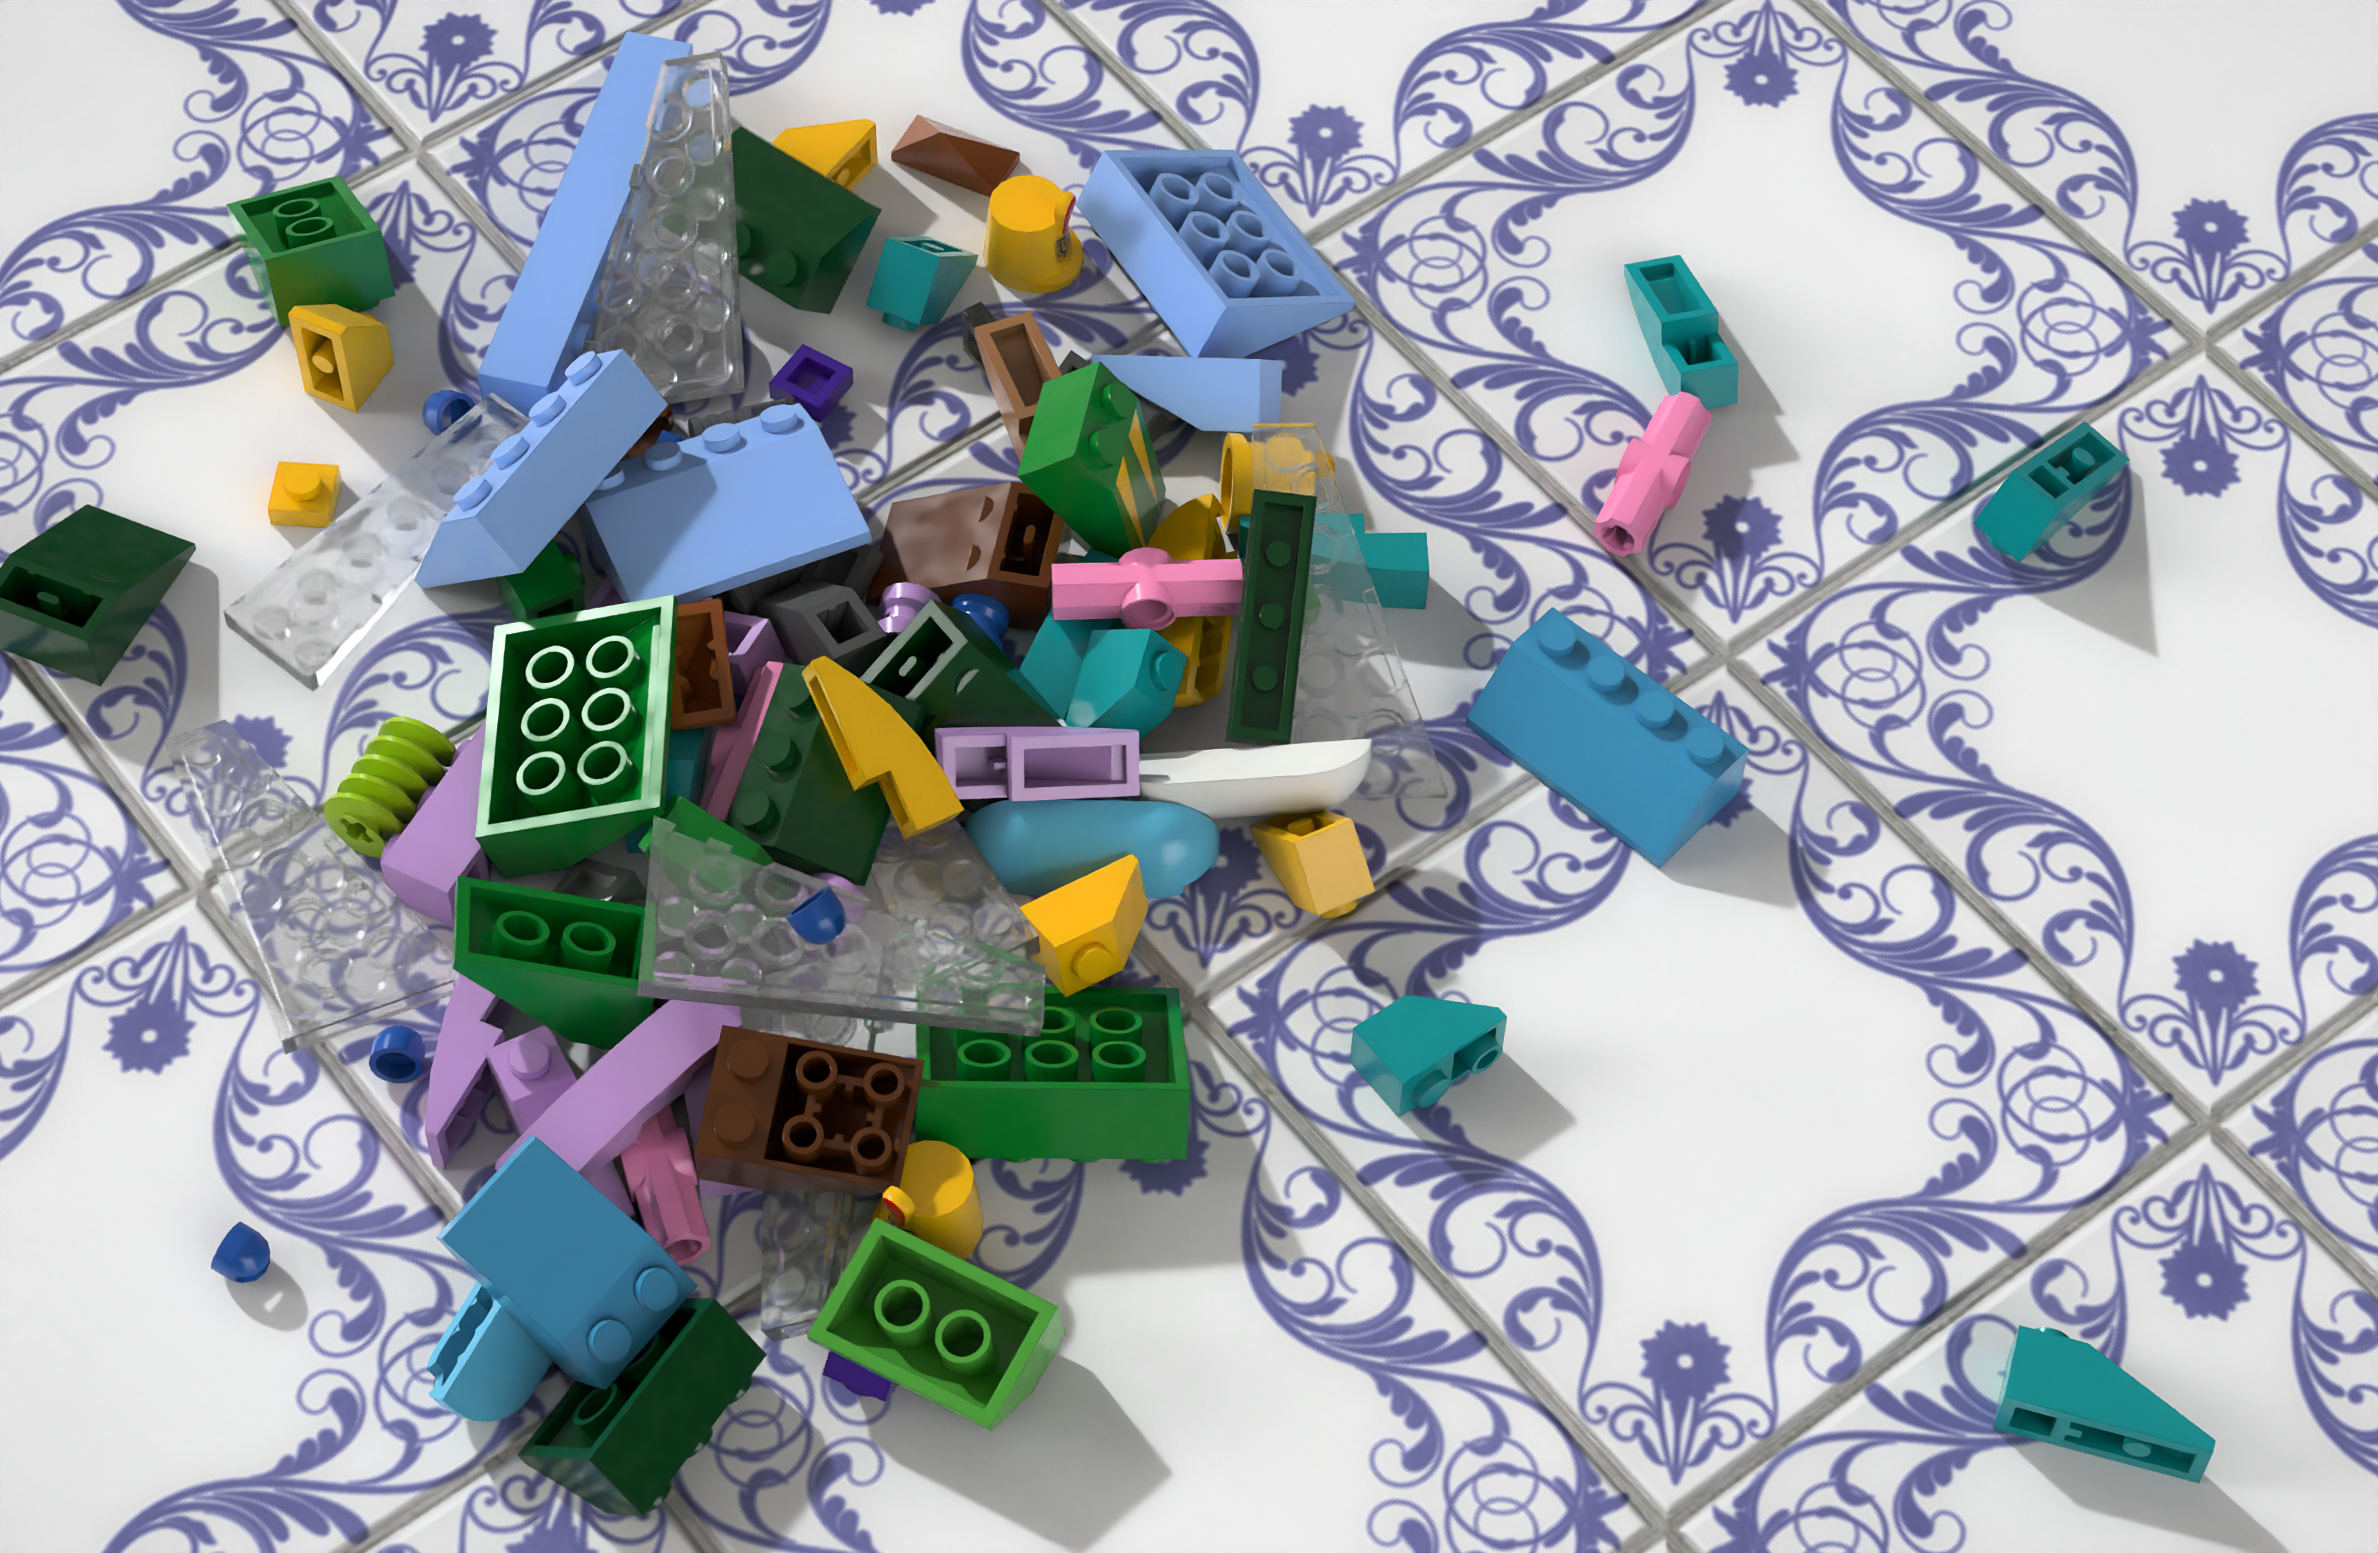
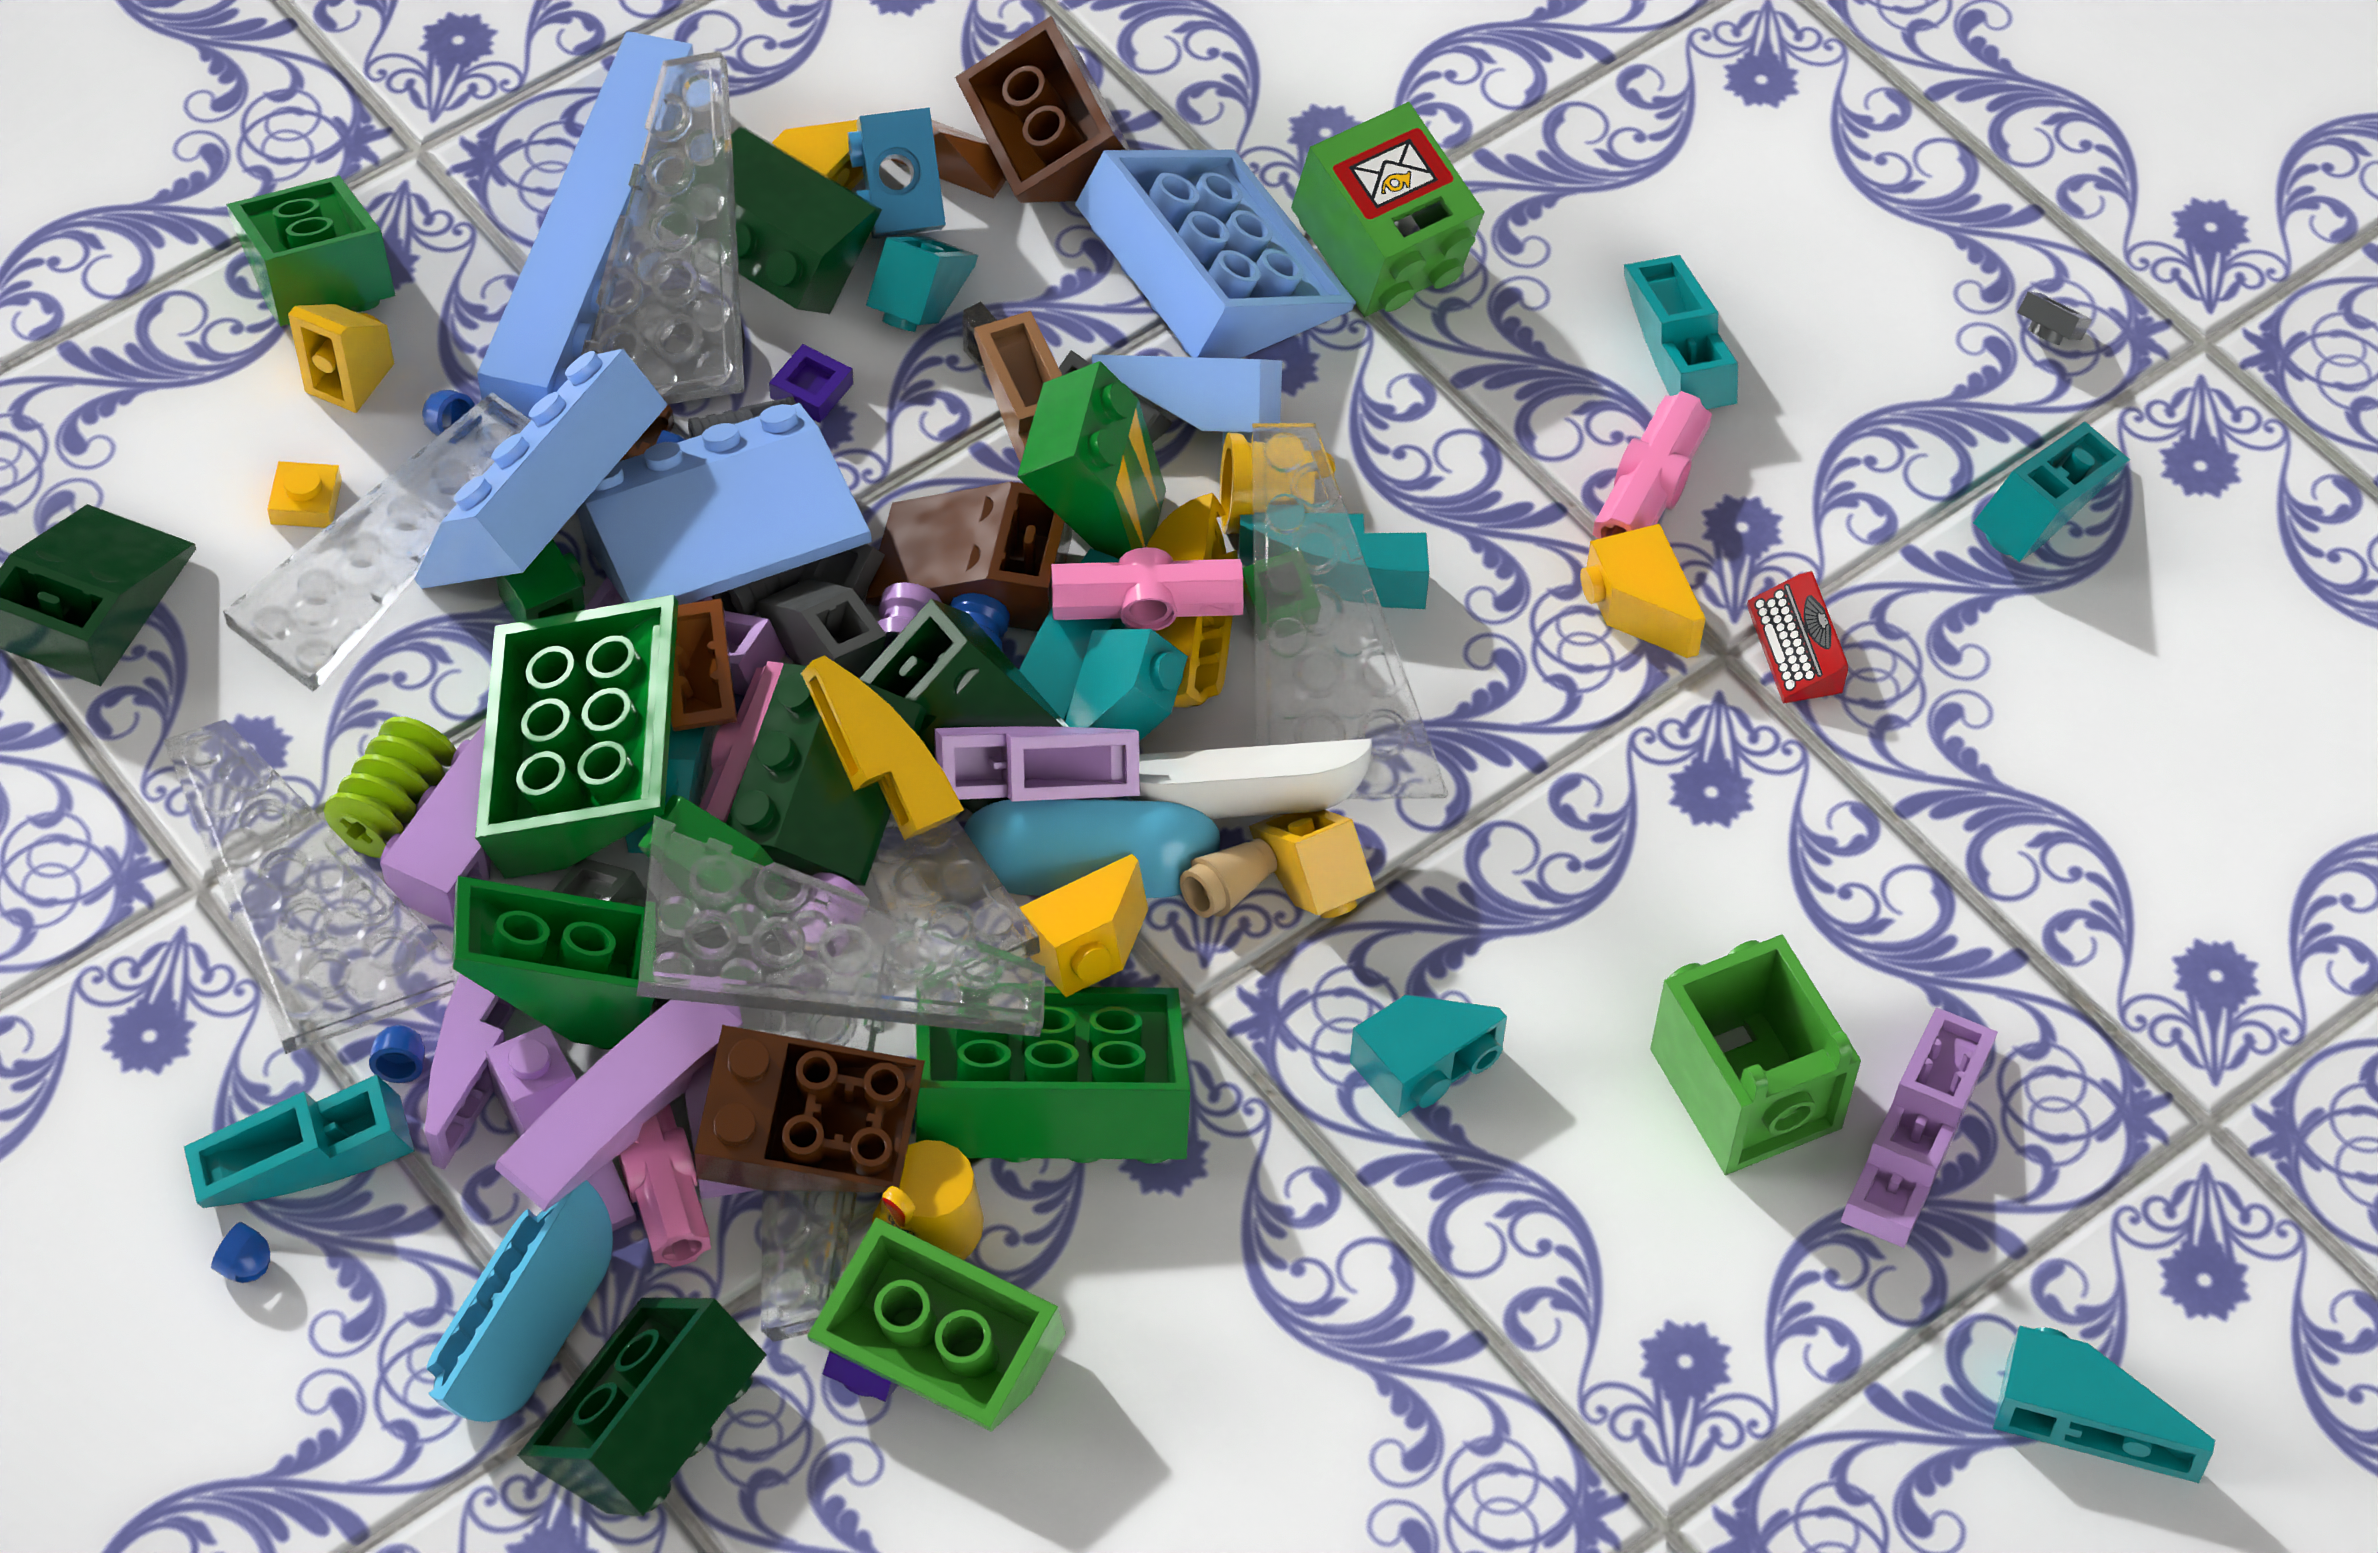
(300, 1145): none -> teal slope
(567, 1264): dark azure slope -> none
(819, 918): blue hinge -> none
(908, 138): none -> dark azure brick
(1030, 236): yellow hat -> none
(1041, 114): none -> reddish brown slope
(1226, 877): none -> tan cone
(1271, 618): dark green tile -> none
(1368, 181): none -> bright green container
(1608, 737): dark azure slope -> none
(1644, 590): none -> yellow slope
(1768, 1092): none -> bright green container
(1799, 639): none -> slope
(1919, 1127): none -> lavender slope
(2052, 319): none -> dark grey plate

